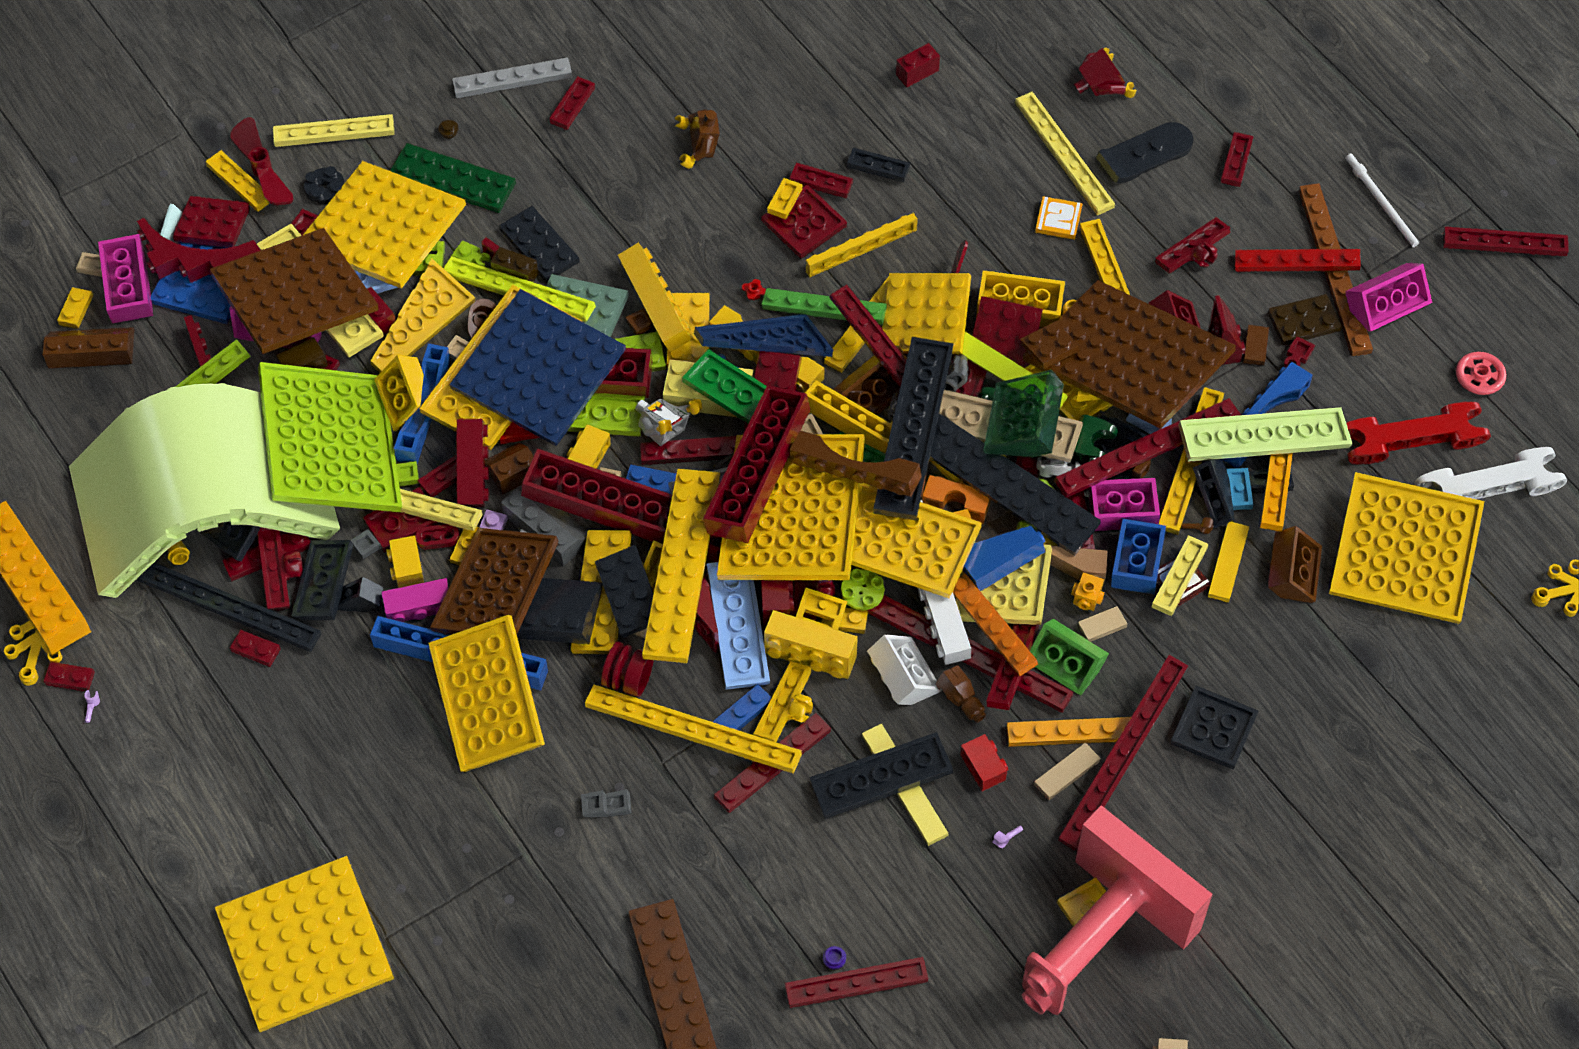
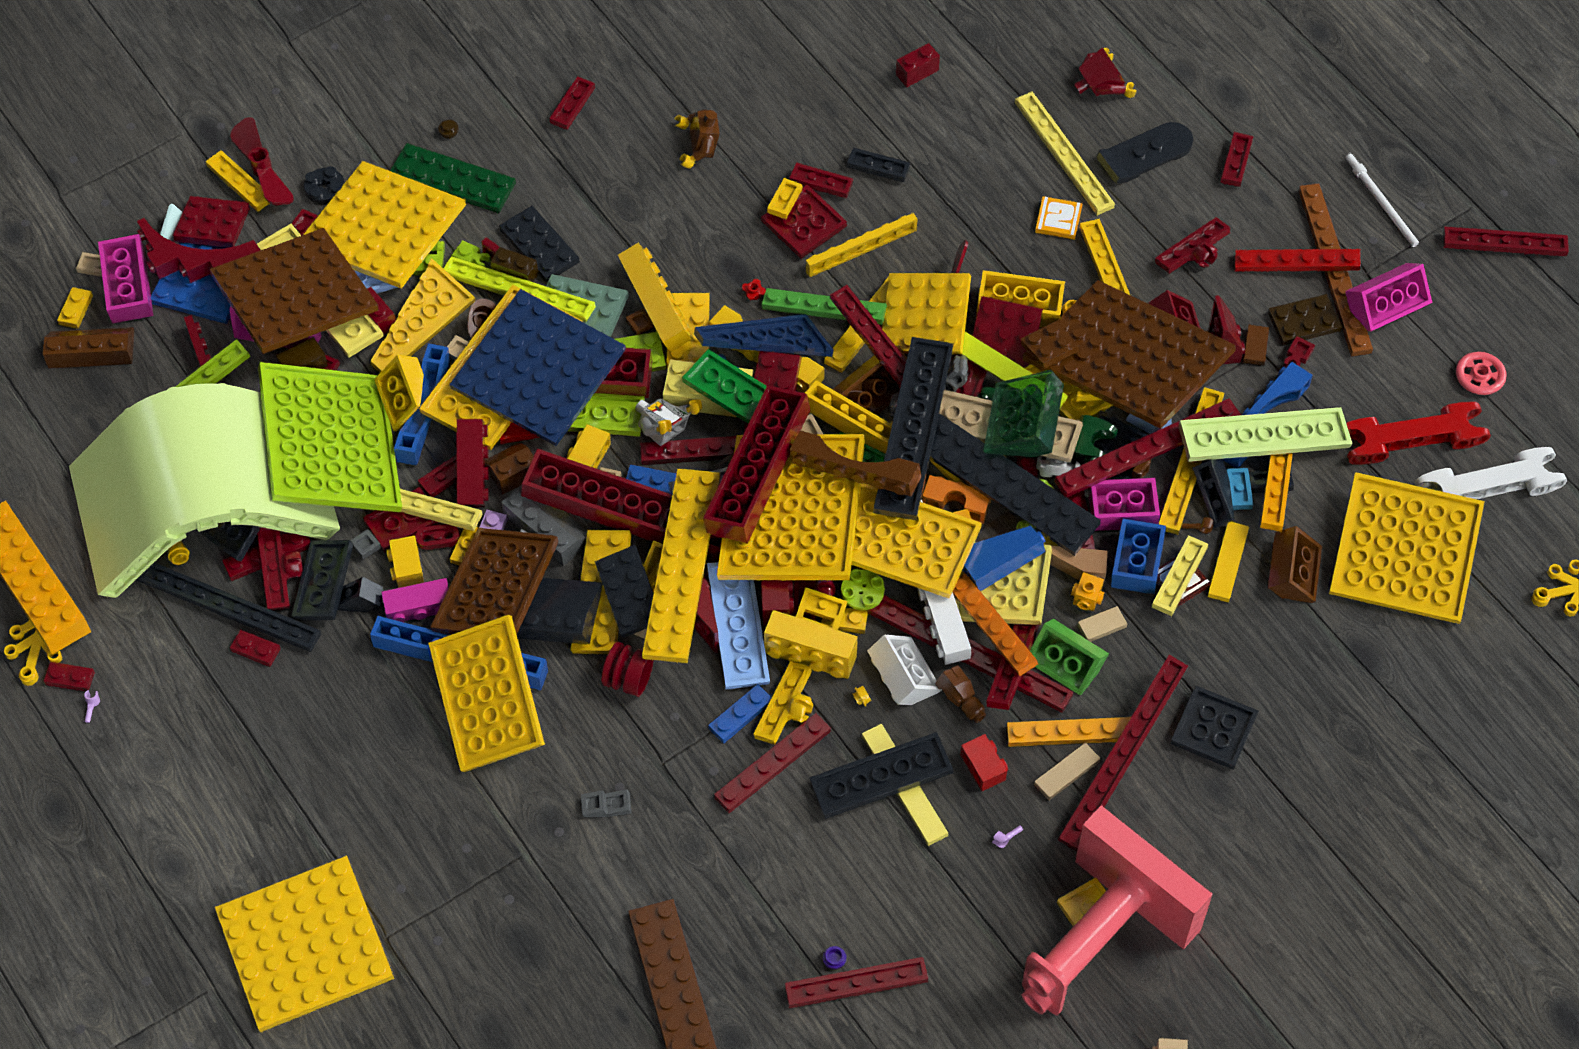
(333, 130): light yellow plate -> none
(407, 473): lime plate -> none
(512, 77): light grey plate -> none
(693, 728): yellow plate -> none
(861, 696): none -> yellow plate

